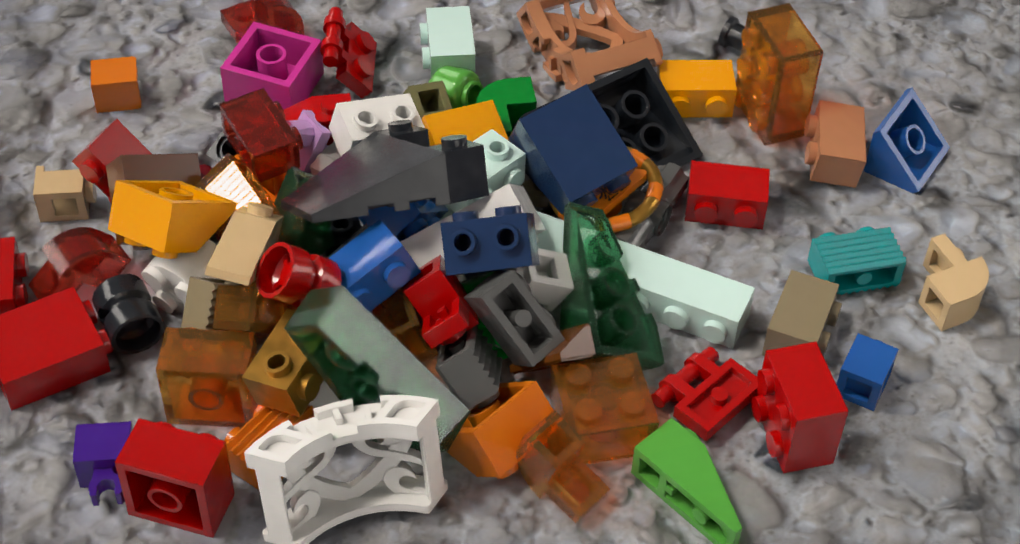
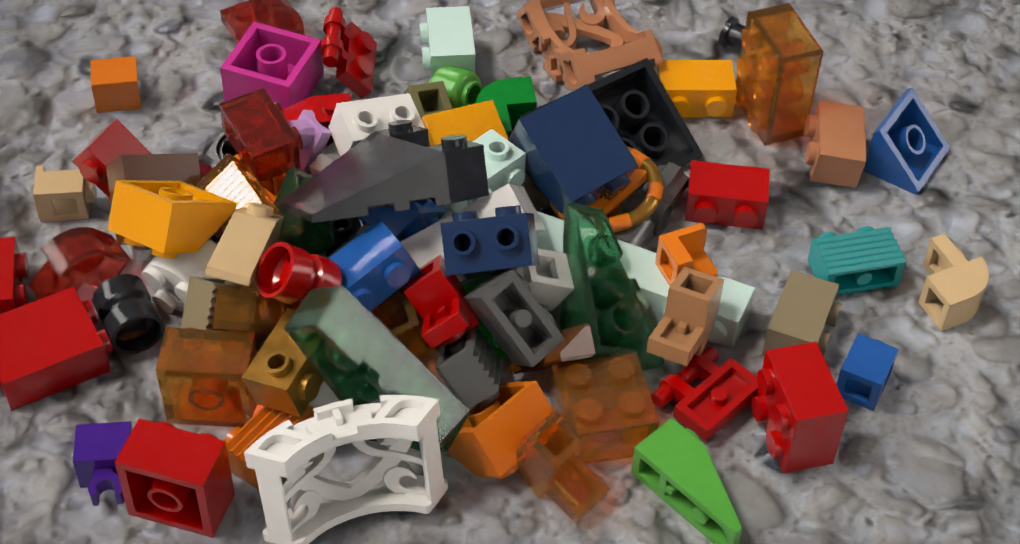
(683, 249): none -> orange panel
(688, 317): none -> medium nougat brick

